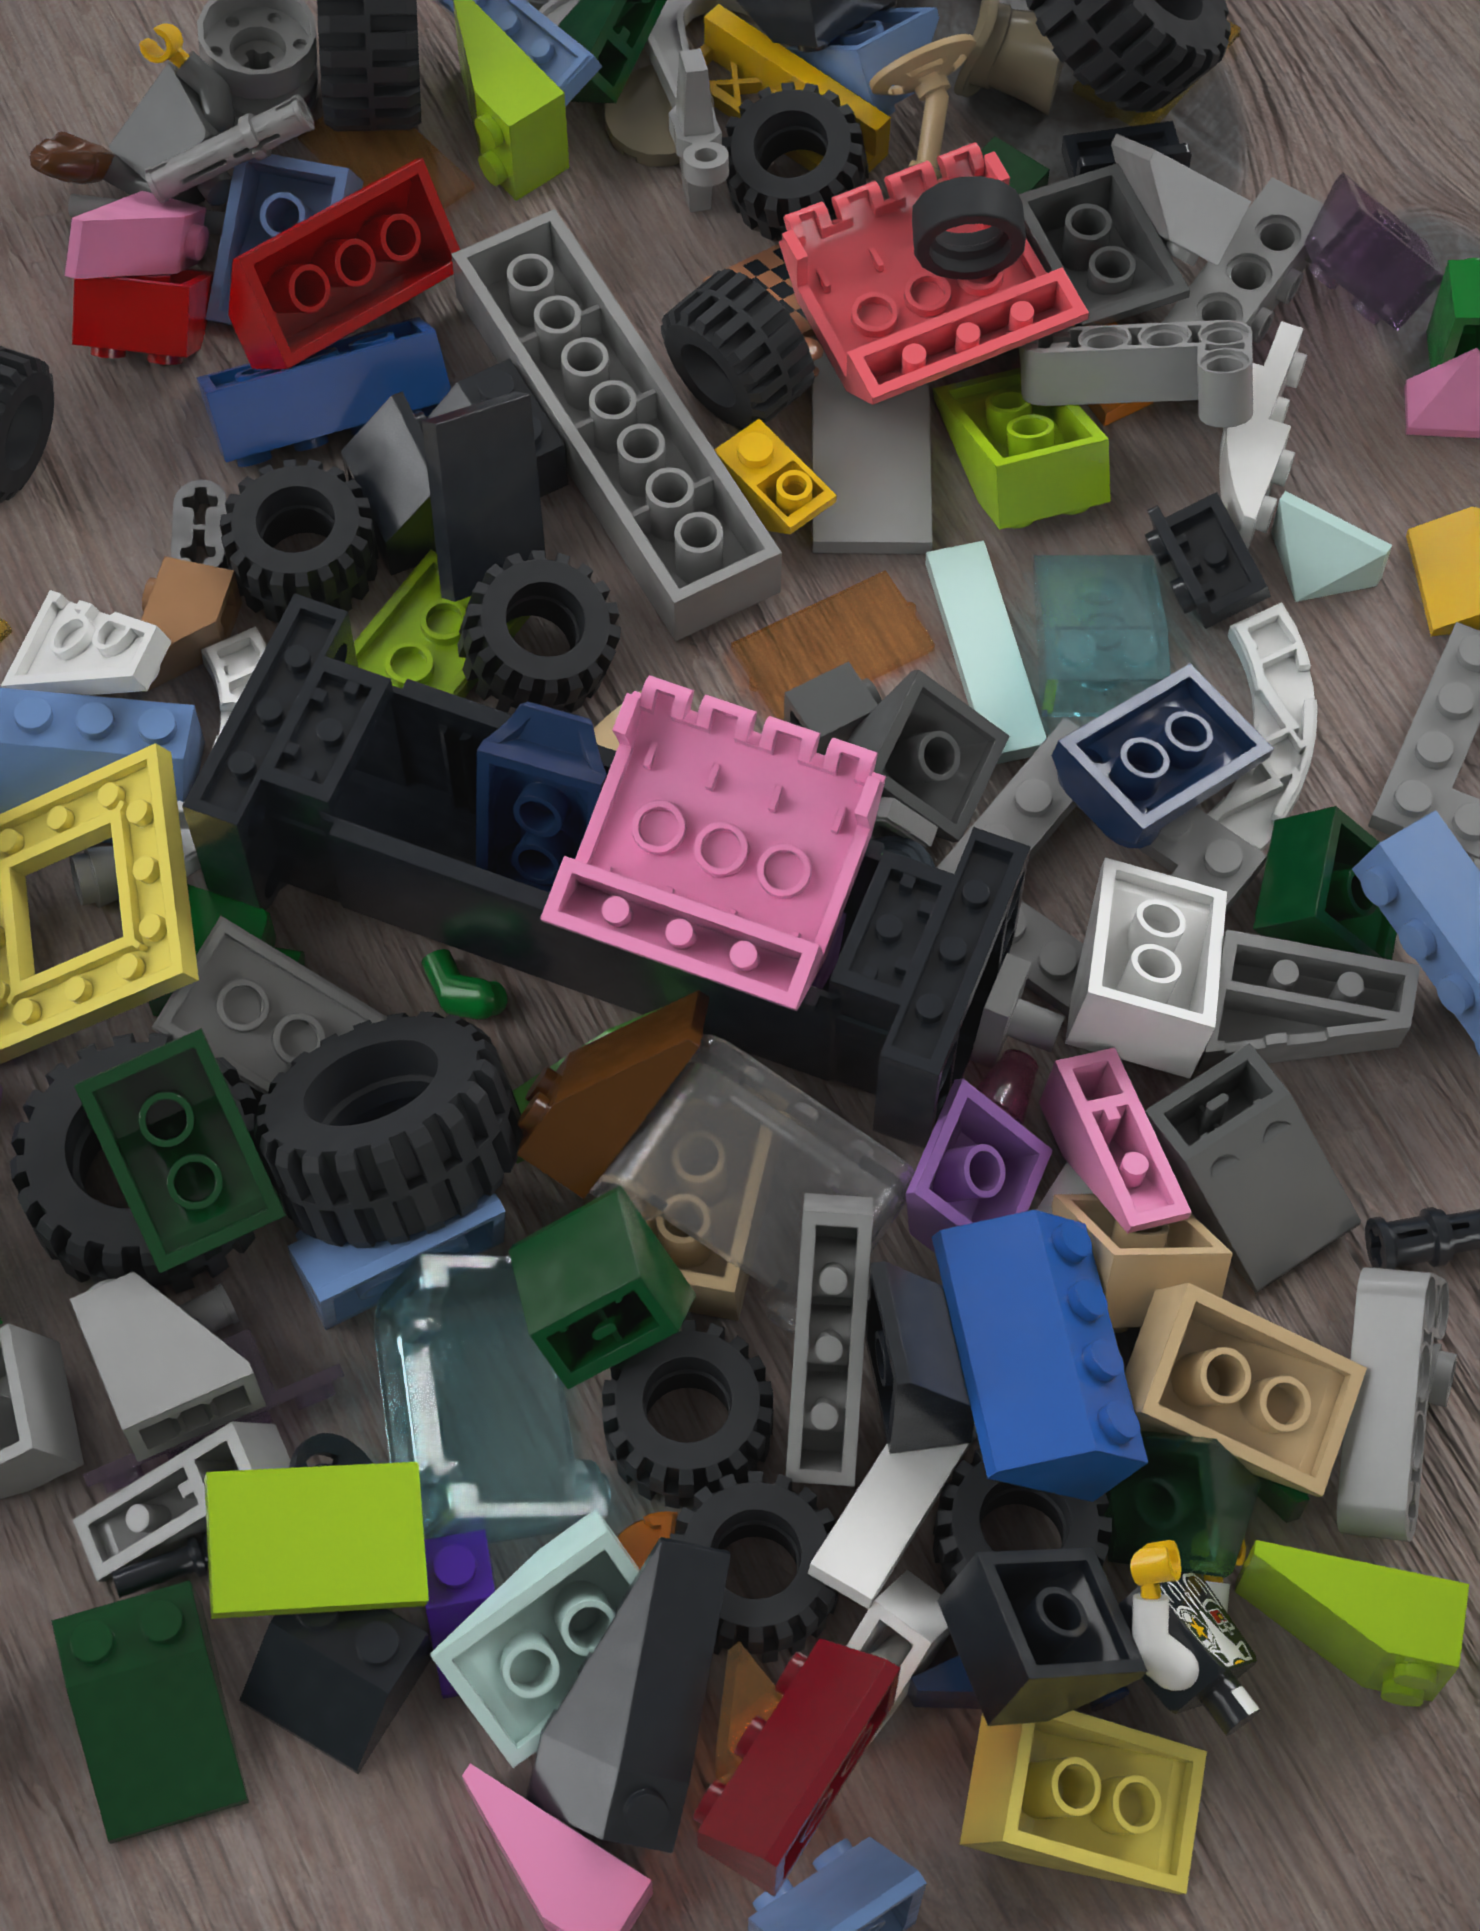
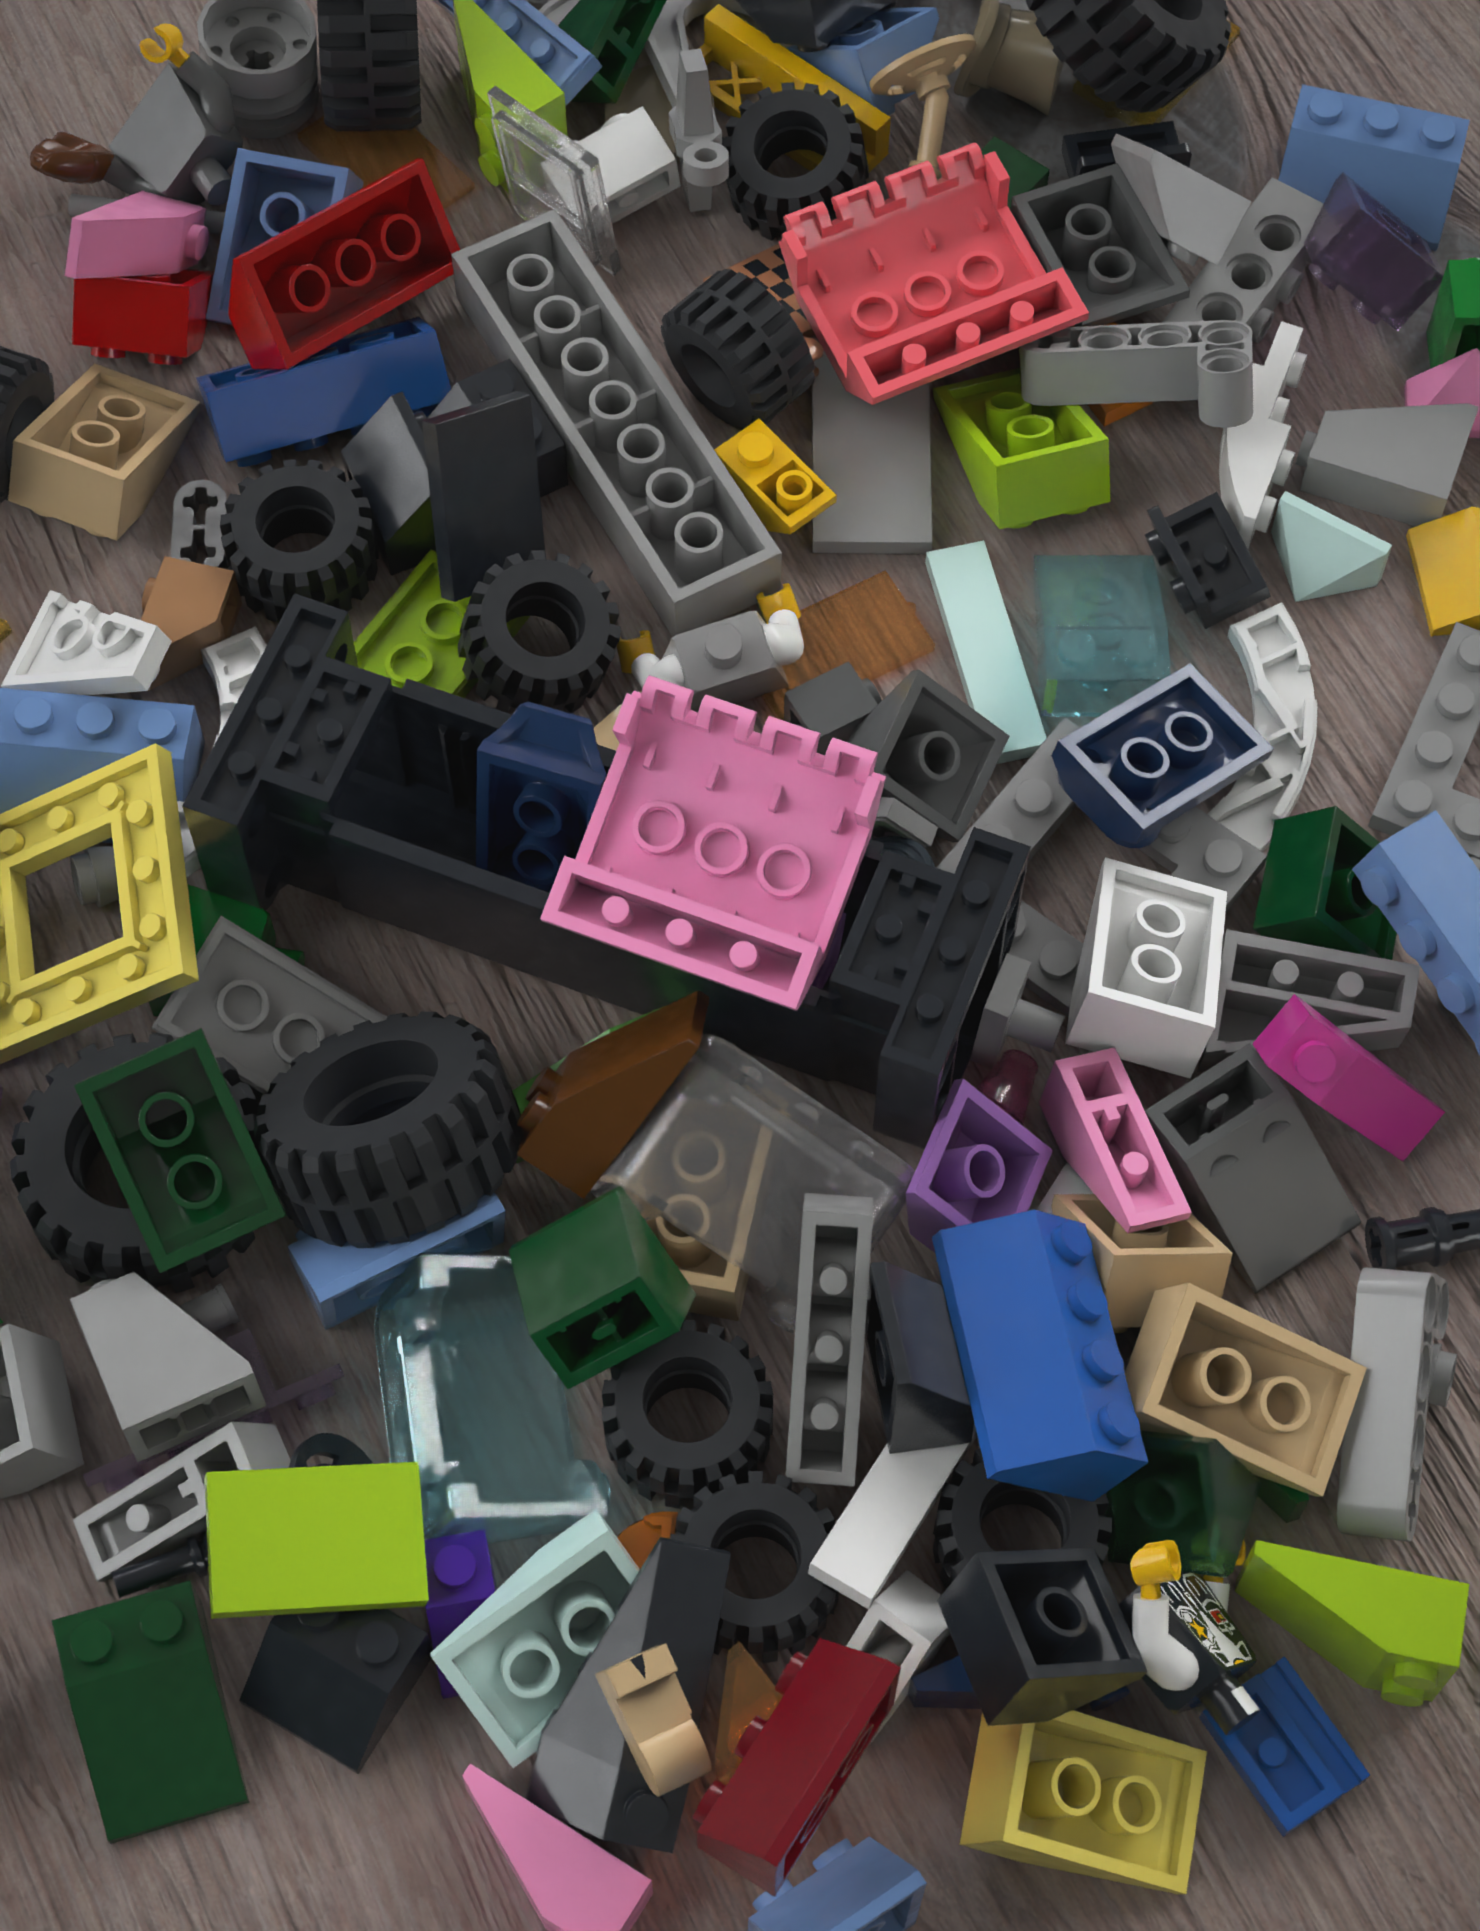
(100, 451): none -> tan slope
(249, 139): light grey pin -> none
(461, 994): green arm -> none
(551, 173): none -> clear piece
(632, 162): none -> white brick
(656, 1719): none -> tan leg
(726, 658): none -> light grey torso
(968, 202): black tyre -> none
(1289, 1750): none -> blue plate
(1346, 1079): none -> dark pink slope
(1388, 149): none -> medium blue slope
(1388, 458): none -> light grey slope

